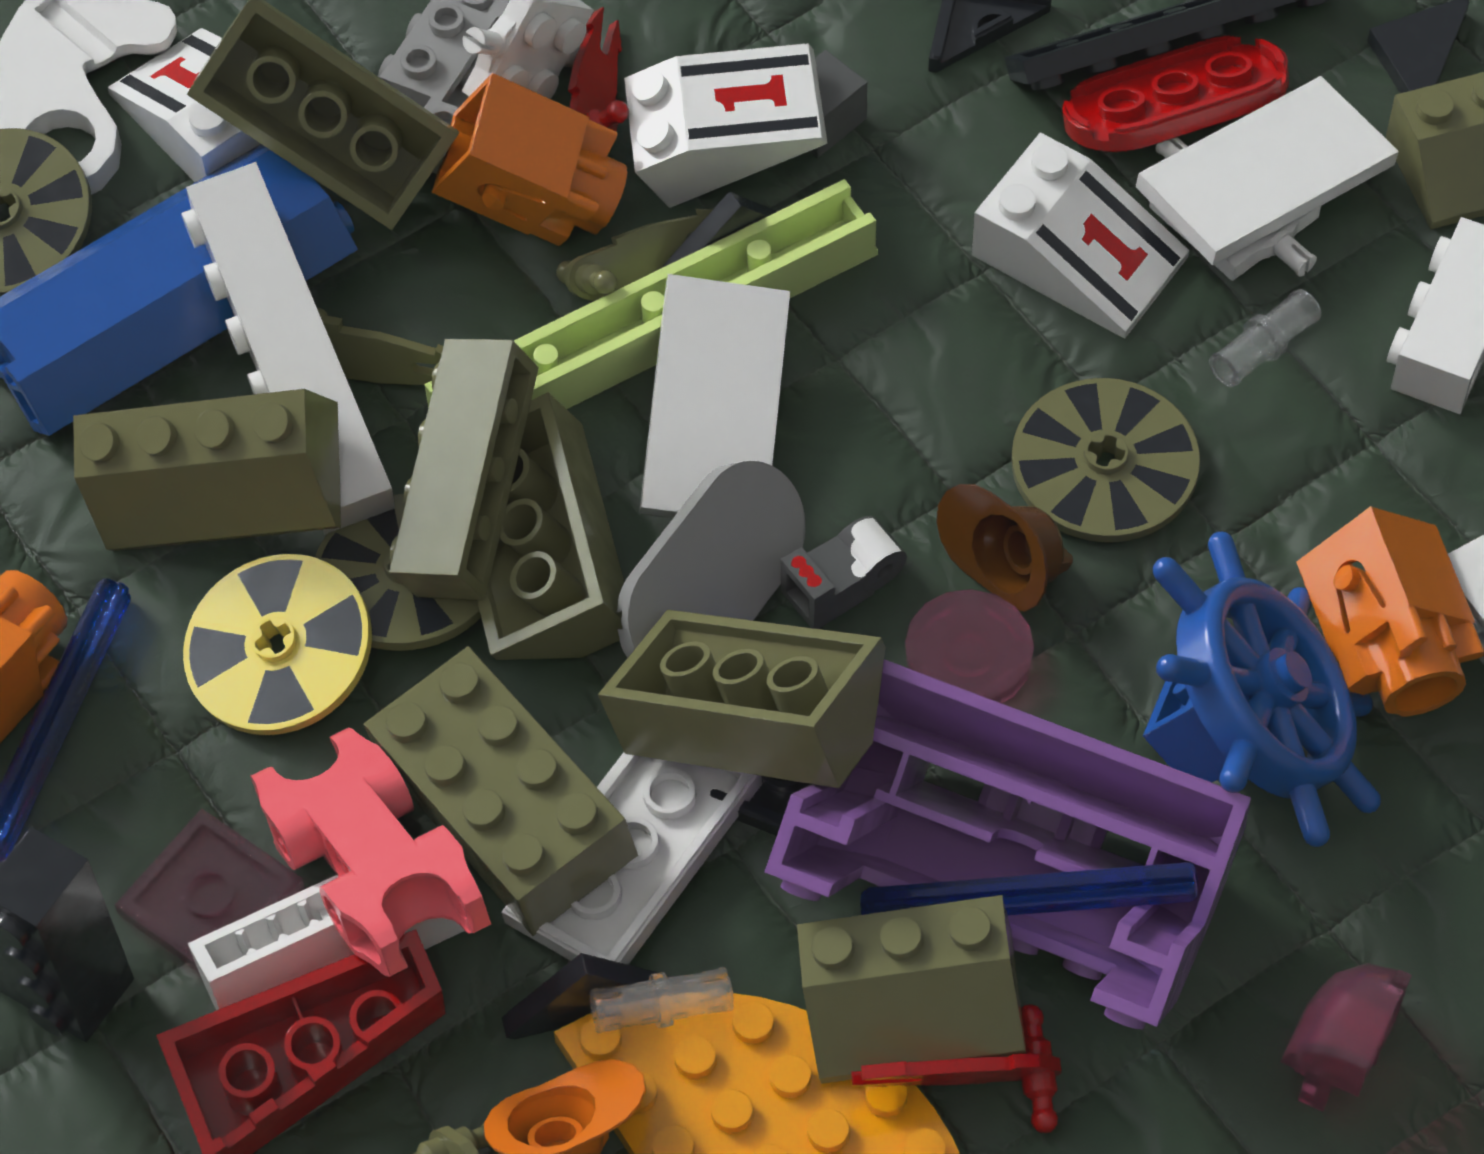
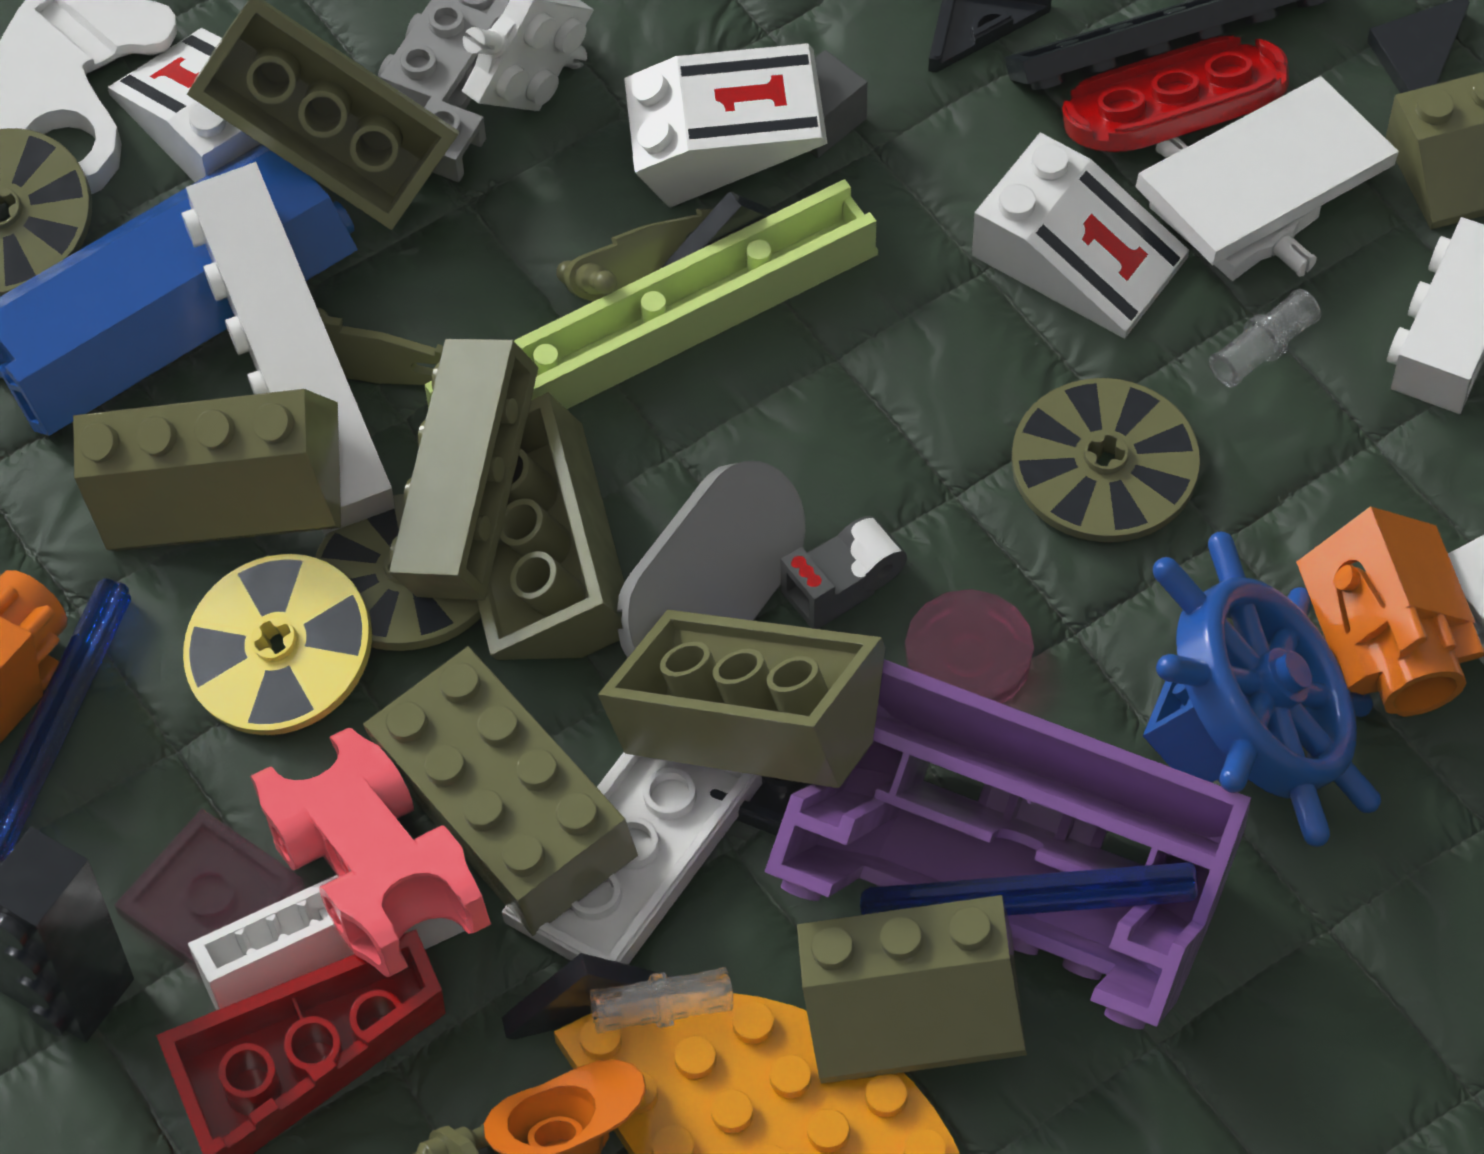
(531, 163): orange piece -> none
(595, 75): red piece -> none
(712, 385): white tile -> none
(1002, 545): reddish brown piece -> none
(1034, 1069): red piece -> none
(1345, 1030): clear pink brick -> none

